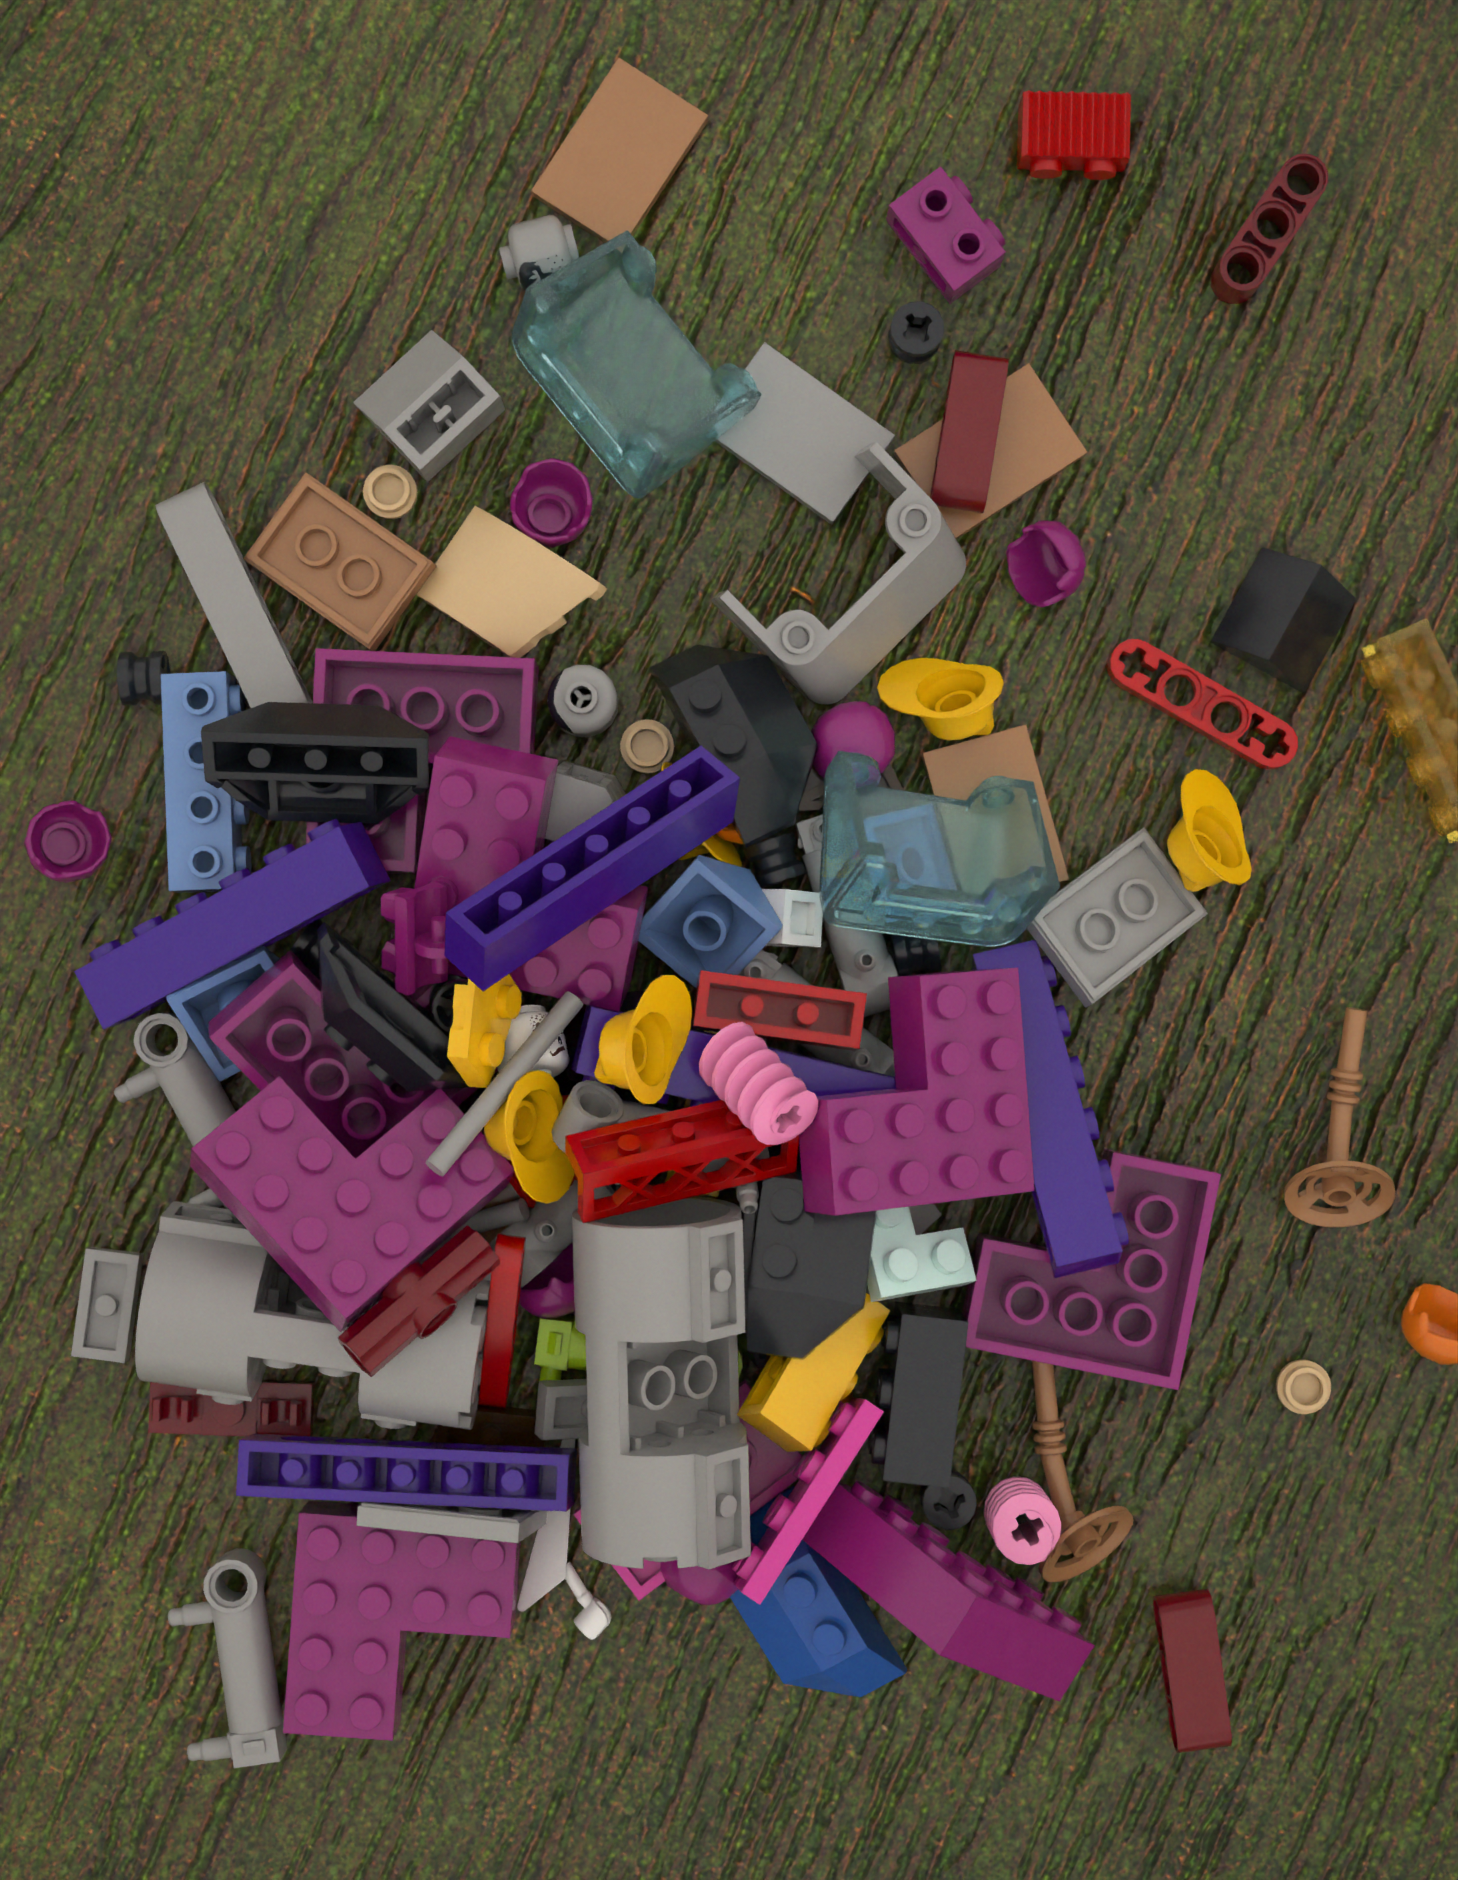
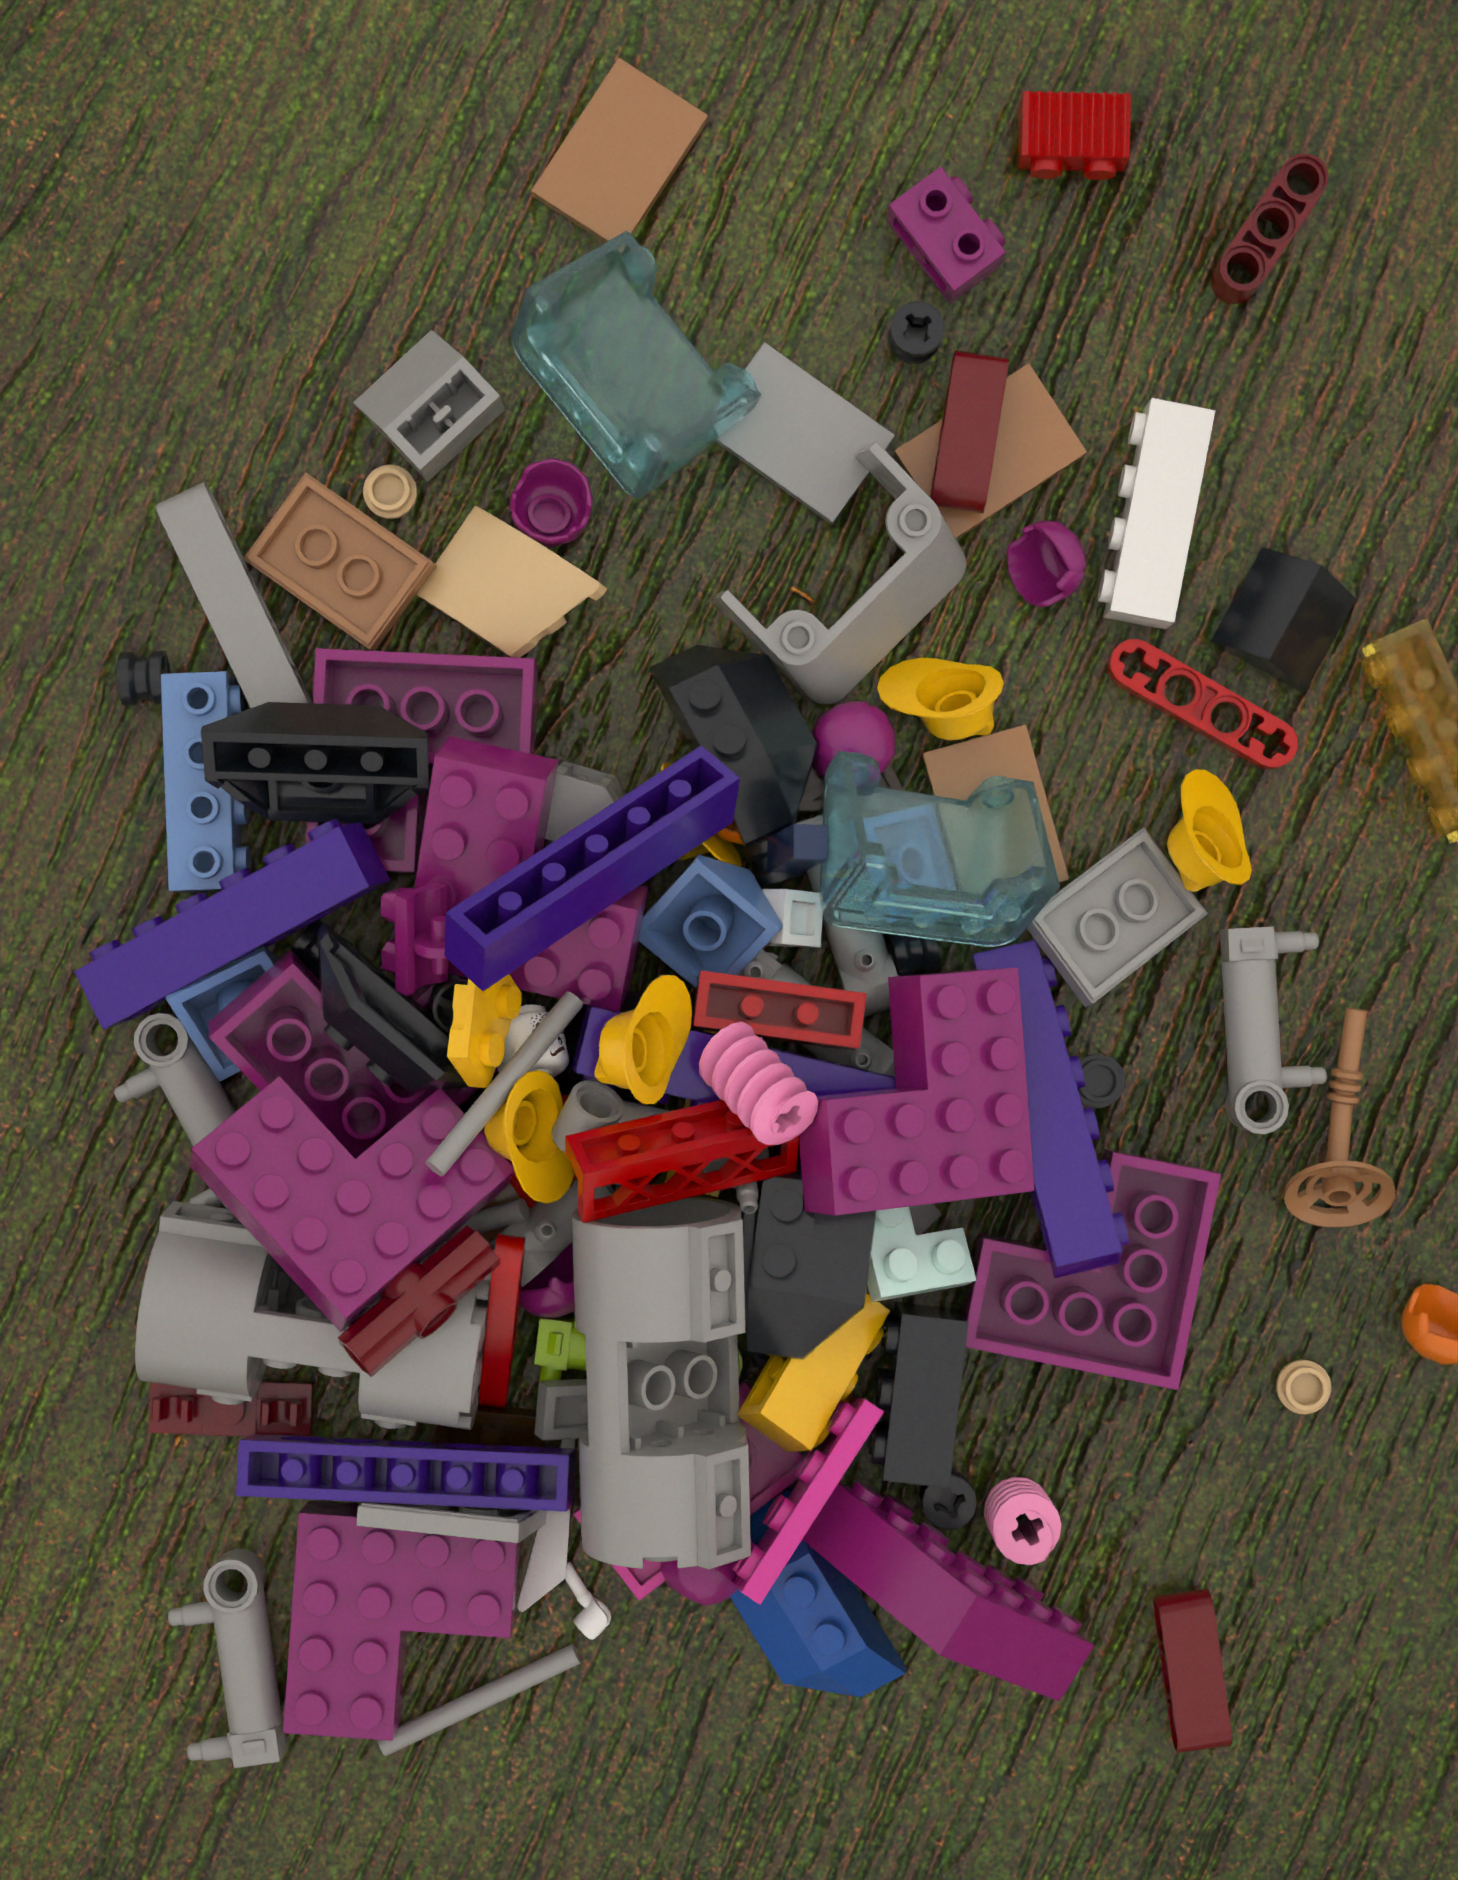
(67, 841): magenta hair -> none
(107, 1304): light grey plate -> none
(481, 1698): none -> light grey bar
(538, 249): light grey head -> none
(592, 718): light grey head -> none
(646, 746): tan plate -> none
(797, 848): none -> dark blue piece
(1079, 1532): medium nougat dish -> none
(1103, 1080): none -> black plate
(1157, 513): none -> white brick
(1253, 1024): none -> light grey piece

